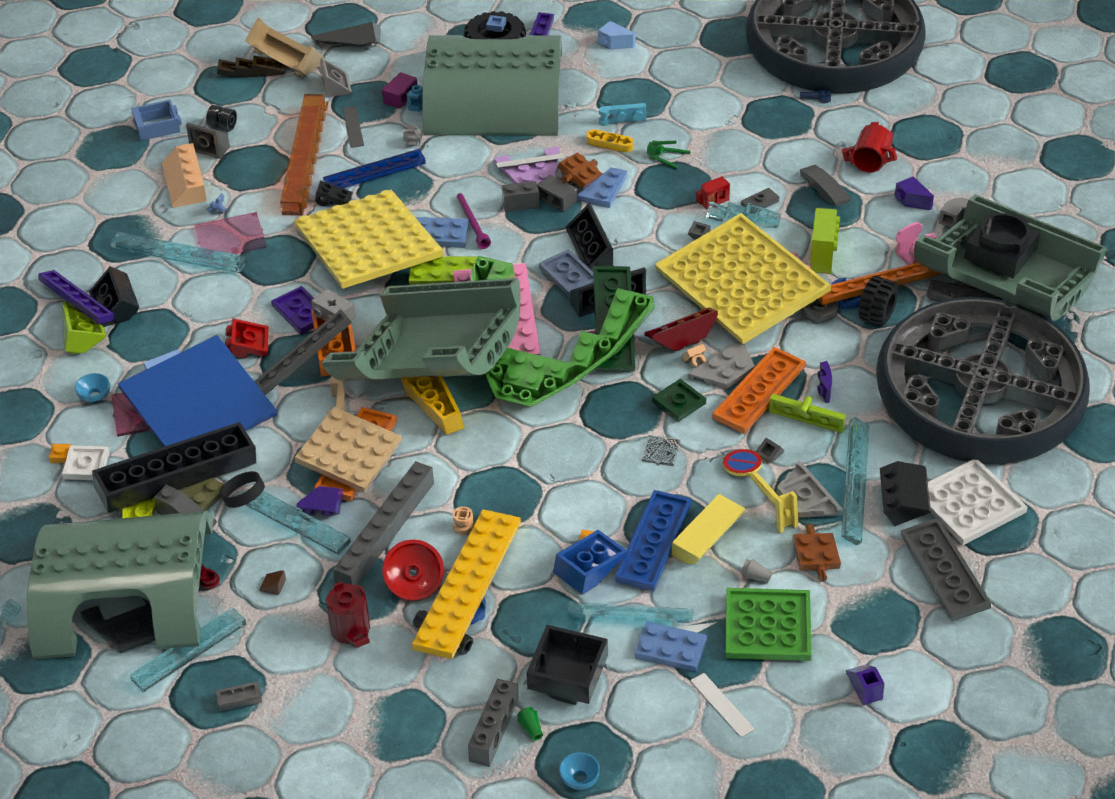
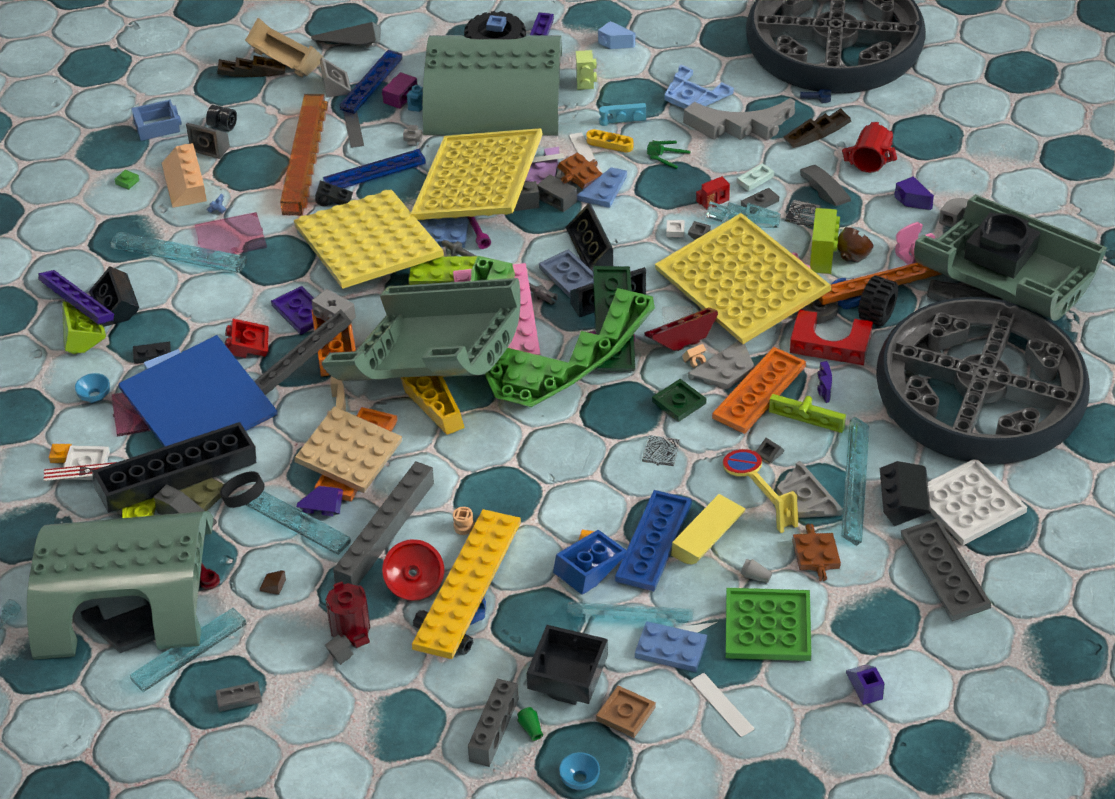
(71, 472): none -> sticker
(127, 179): none -> bright green plate
(150, 351): none -> black plate
(339, 648): none -> dark grey plate
(370, 81): none -> clear blue plate
(477, 174): none -> light yellow plate
(539, 291): none -> dark grey bar
(582, 147): none -> white sticker
(585, 70): none -> yellowish green brick
(626, 711): none -> medium nougat plate
(675, 228): none -> white plate
(684, 93): none -> light blue wing
(738, 124): none -> light grey arch
(755, 177): none -> light aqua plate
(801, 213): none -> piece
(818, 129): none -> dark brown slope
(848, 350): none -> red arch
(853, 246): none -> reddish brown cylinder

